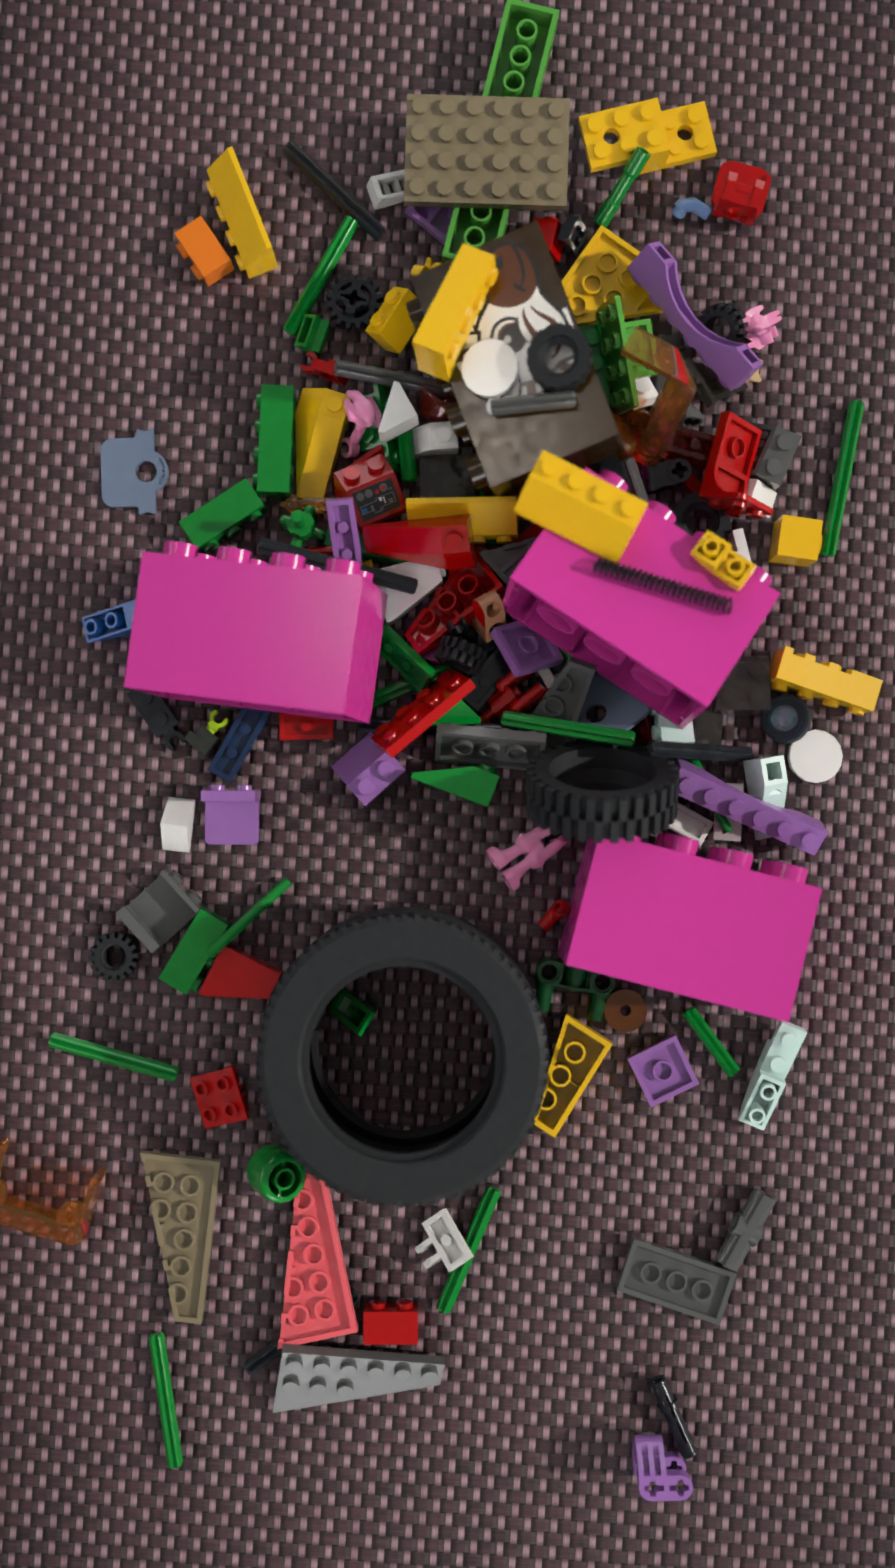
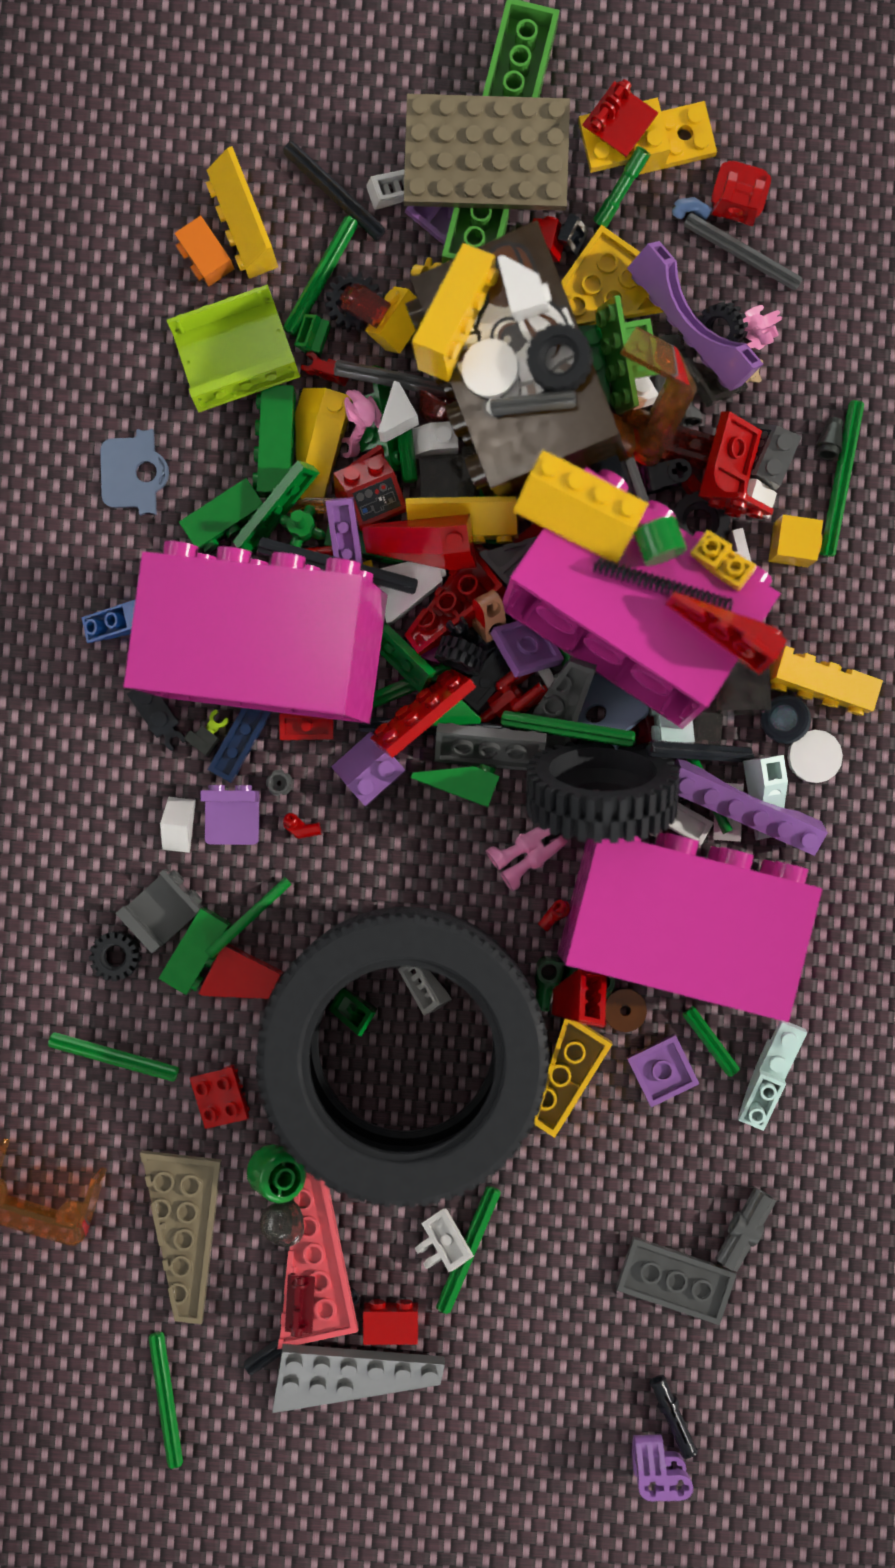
(233, 348): none -> lime panel
(277, 504): none -> green plate
(279, 775): none -> dark grey plate
(282, 1223): none -> clear smoke helmet
(299, 828): none -> red arm
(300, 1305): none -> dark red hinge
(364, 305): none -> clear red brick
(428, 1000): none -> white slope
(524, 290): none -> white slope
(581, 998): none -> red slope
(620, 118): none -> red hinge
(660, 540): none -> green piece
(741, 636): none -> red wedge
(743, 251): none -> dark grey axle
(830, 441): none -> pearl dark grey cone

